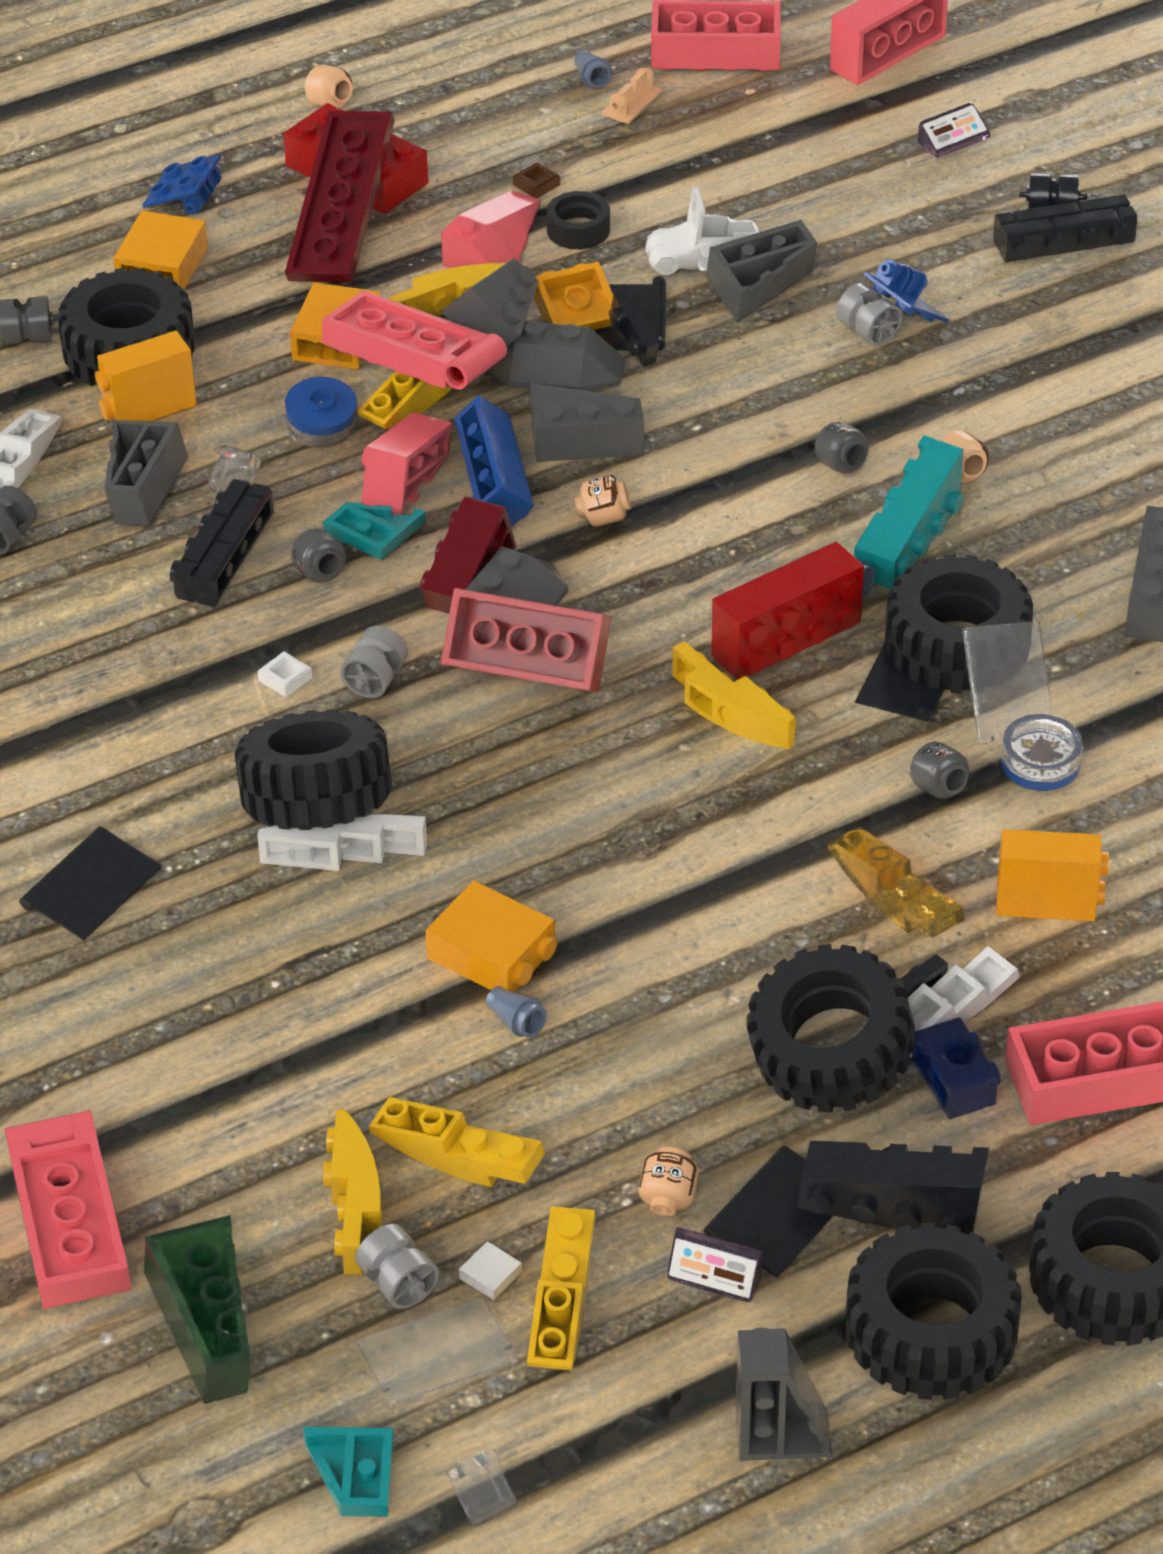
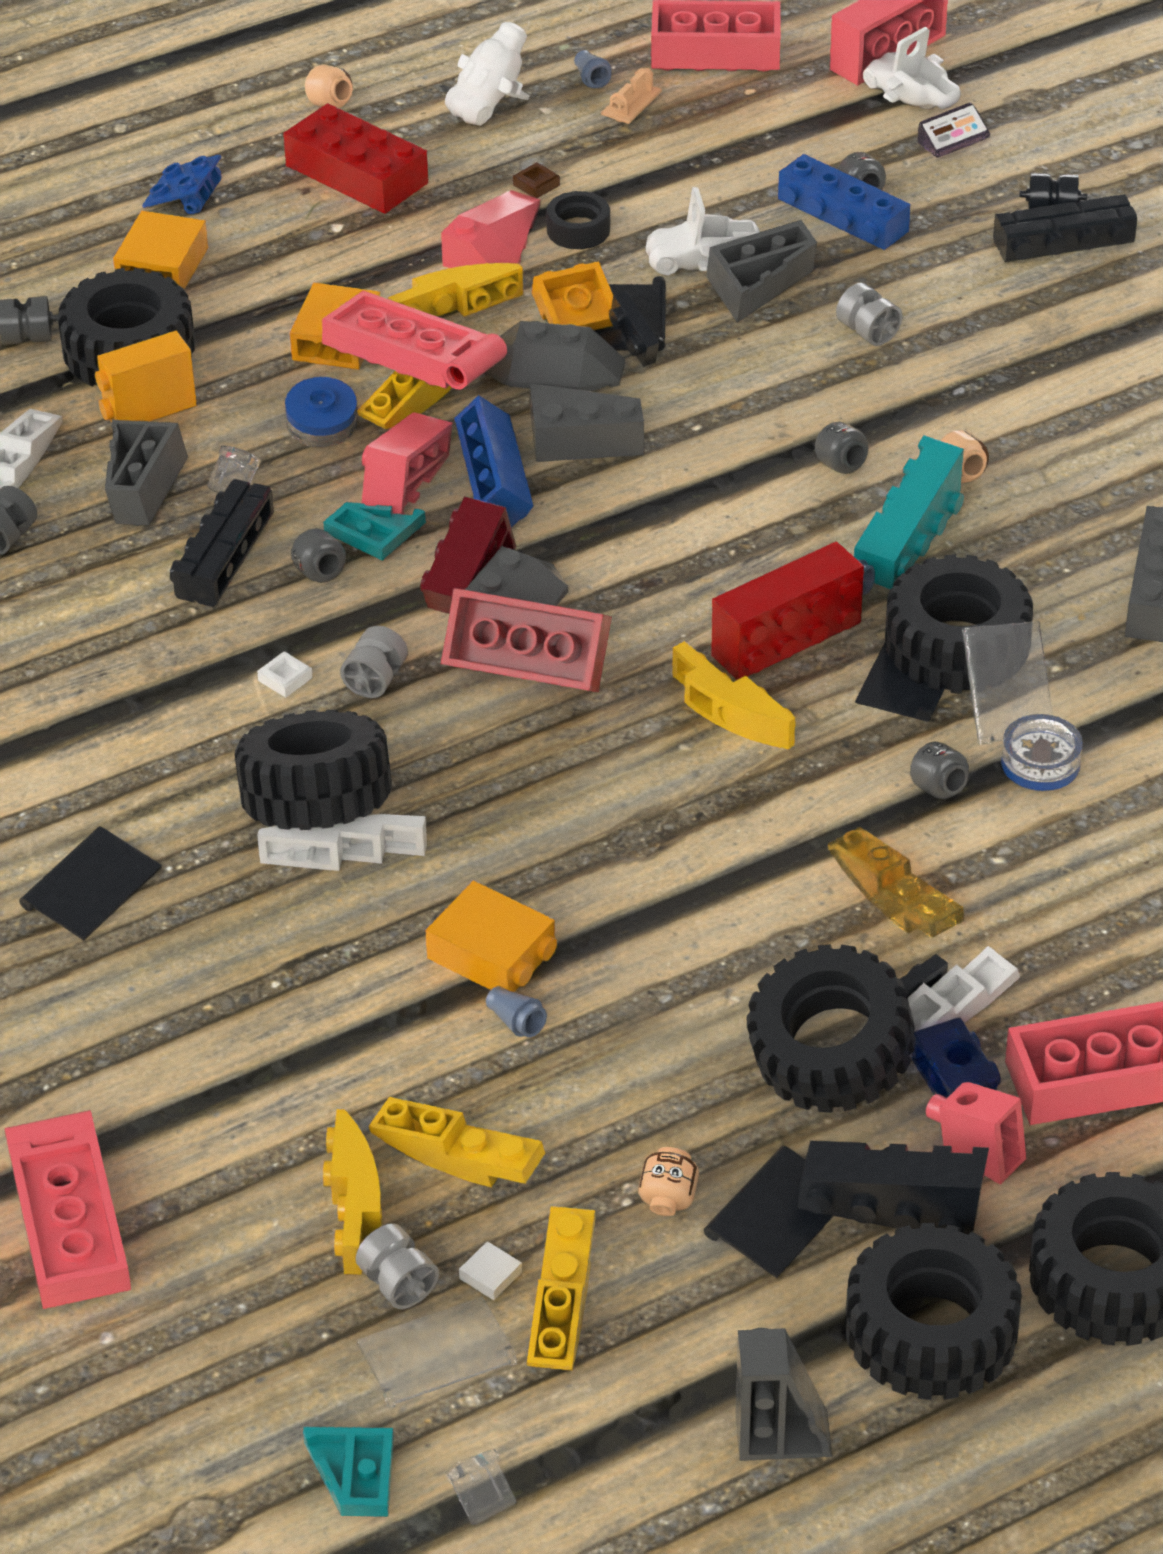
(200, 1299): clear green wedge -> none
(340, 196): dark red plate -> none
(488, 76): none -> white piece
(497, 302): dark grey wedge -> none
(603, 500): light nougat head -> none
(715, 1265): slope -> none
(844, 201): none -> blue brick
(865, 168): none -> dark grey head
(906, 286): blue hinge -> none
(913, 76): none -> white piece
(982, 1119): none -> coral torso
(1050, 875): light orange brick -> none

